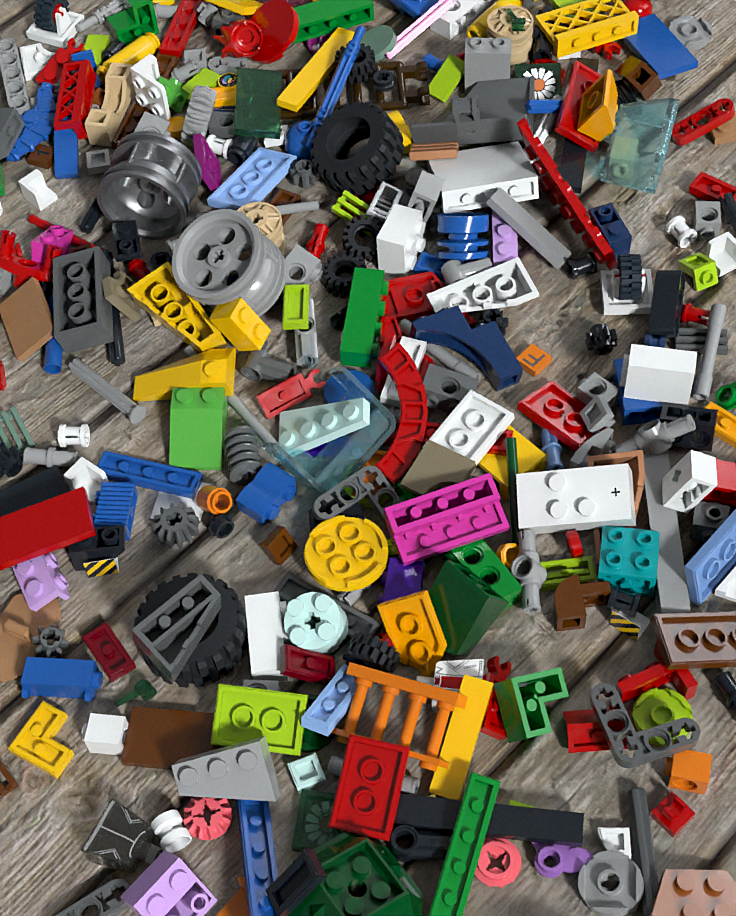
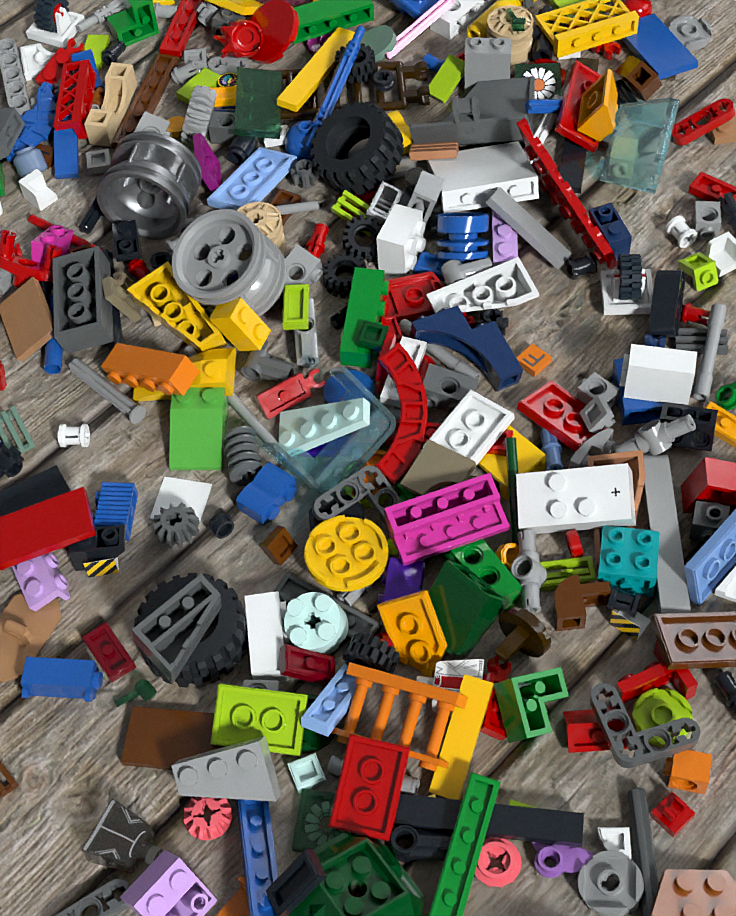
(29, 160): none -> sand blue head
(36, 741): yellow tile -> none
(50, 457): light grey pin -> none
(53, 634): dark grey gear -> none
(85, 475): white panel -> none
(105, 734): white brick -> none
(131, 53): yellow axle -> none
(147, 89): white bracket -> none
(150, 369): none -> orange brick
(151, 474): blue tile -> none
(170, 829): white wheel -> none
(175, 94): bright green brick -> none
(214, 499): orange brick -> none
(218, 145): white bush -> none
(372, 336): none -> dark green tile
(522, 633): none -> dark brown tile
(601, 339): black gear -> none
(689, 481): white brick -> none

